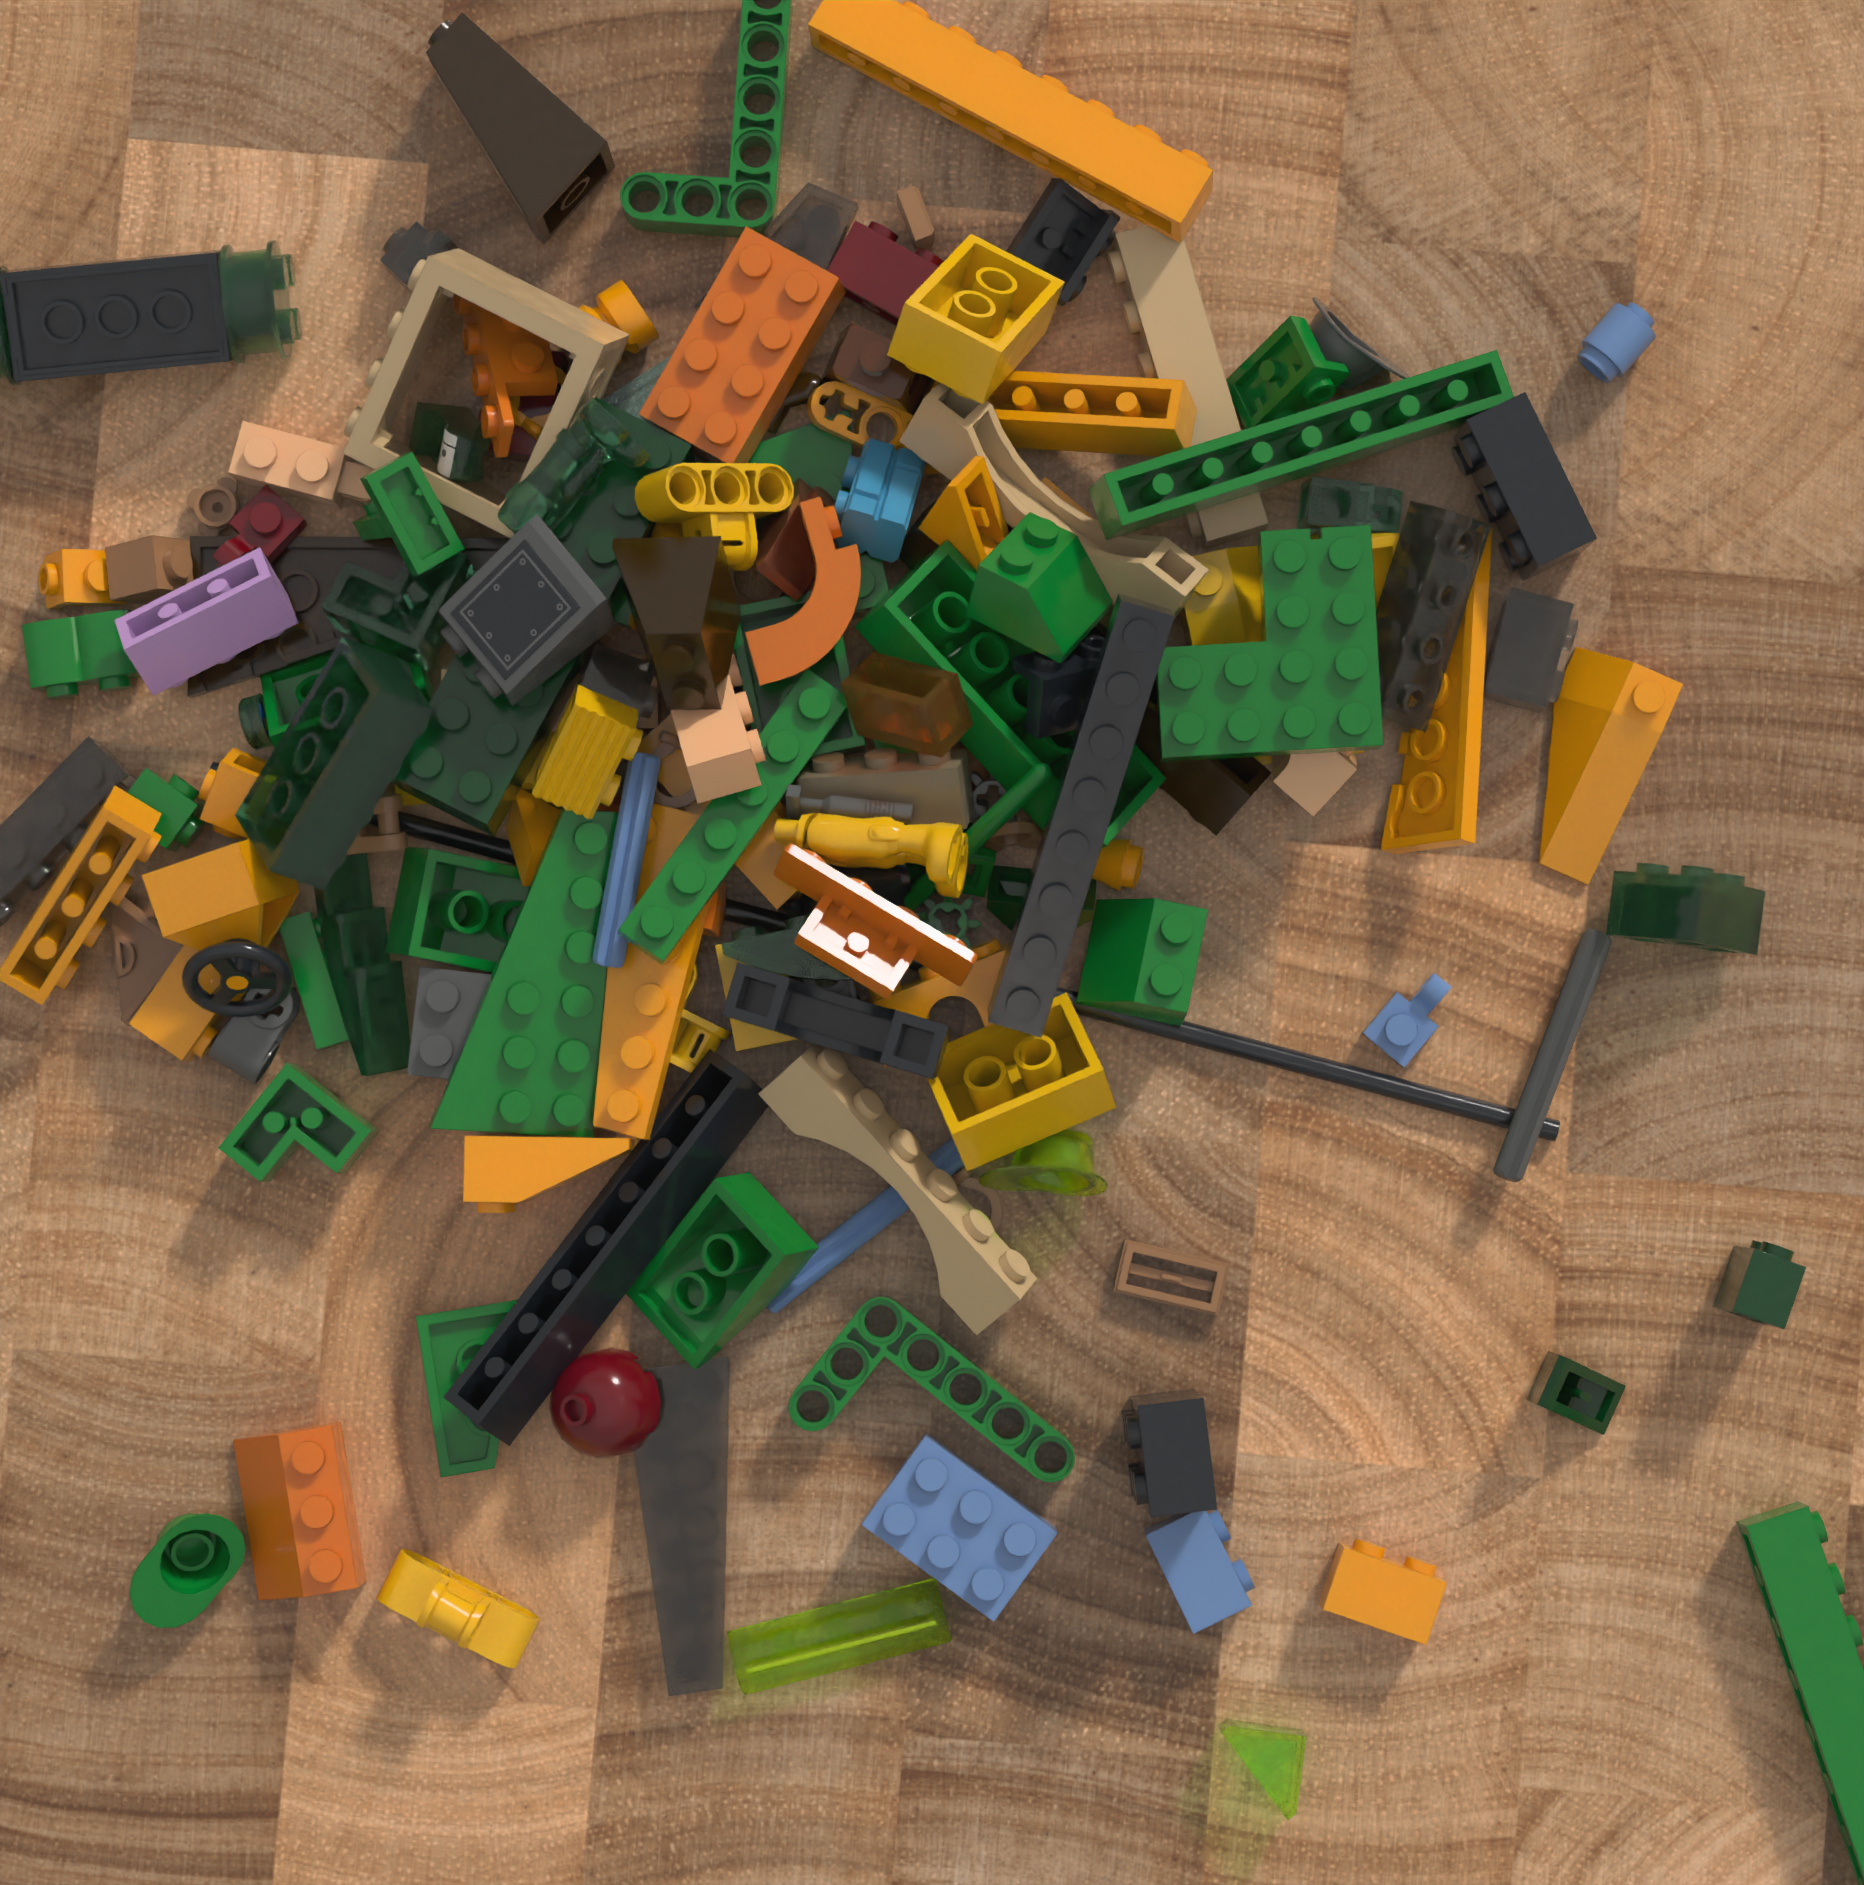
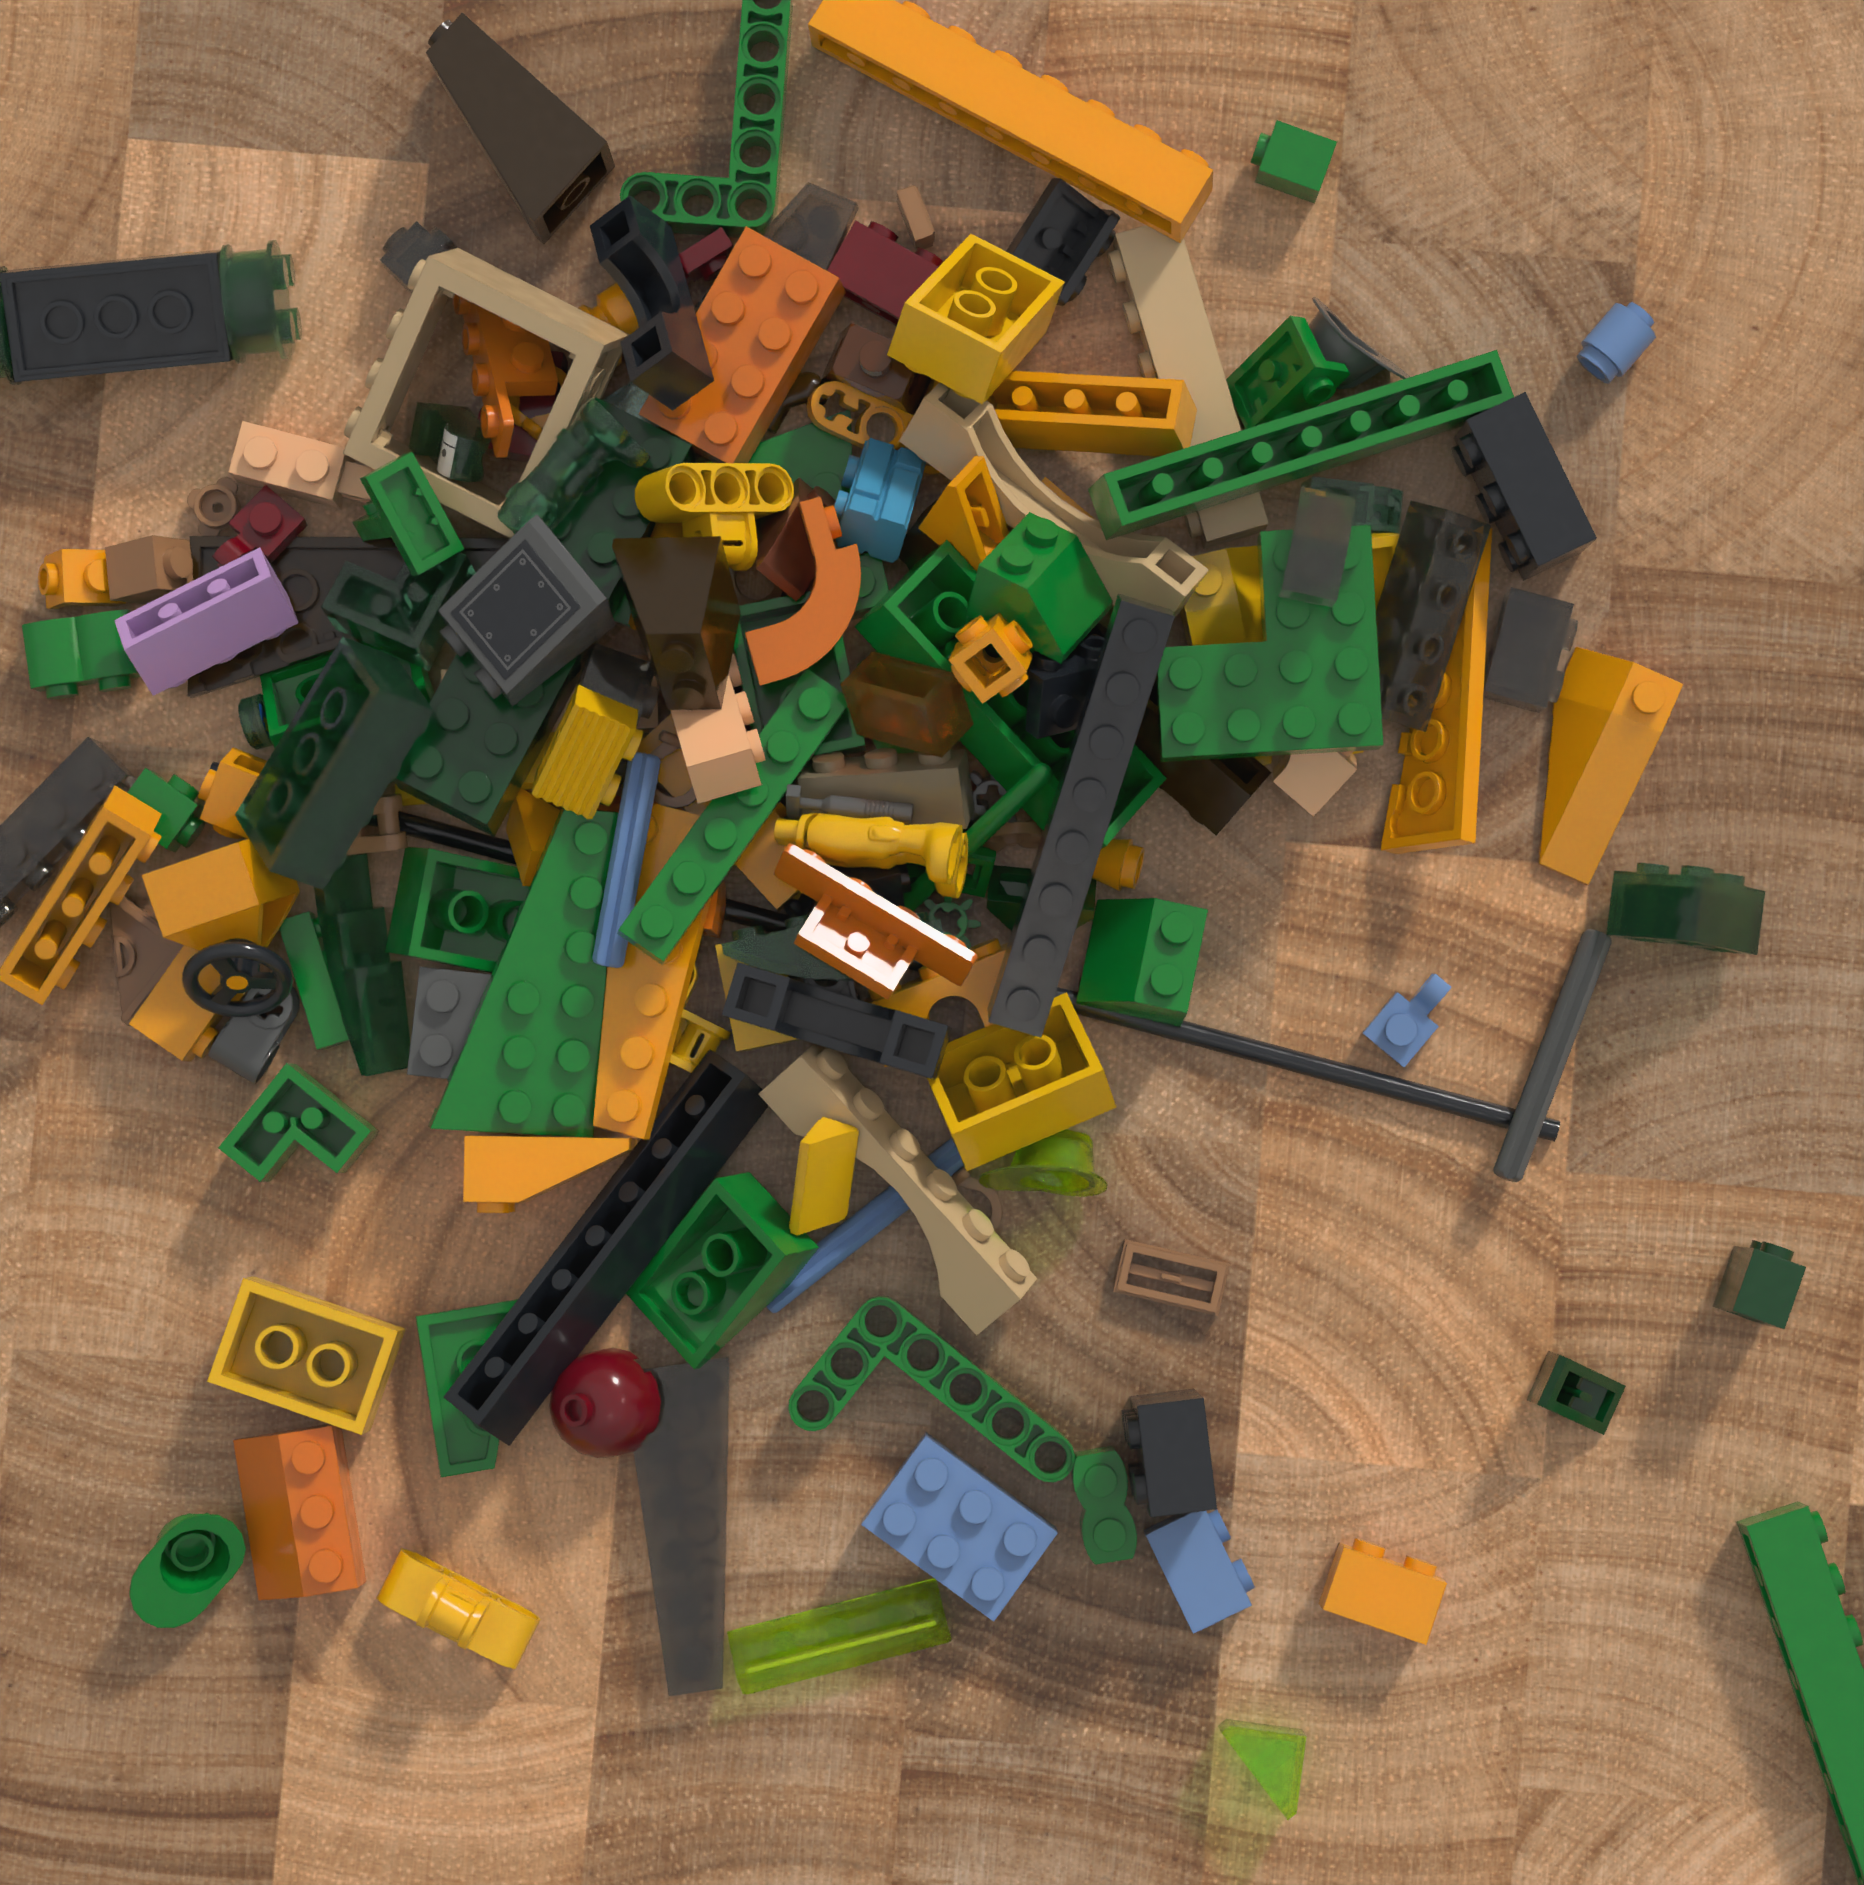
(306, 1355): none -> yellow brick
(667, 349): none -> black arch
(706, 256): none -> dark red plate
(823, 1176): none -> yellow slope
(988, 674): none -> light orange brick
(1105, 1519): none -> green brick
(1293, 160): none -> green brick
(1317, 547): none -> clear smoke slope

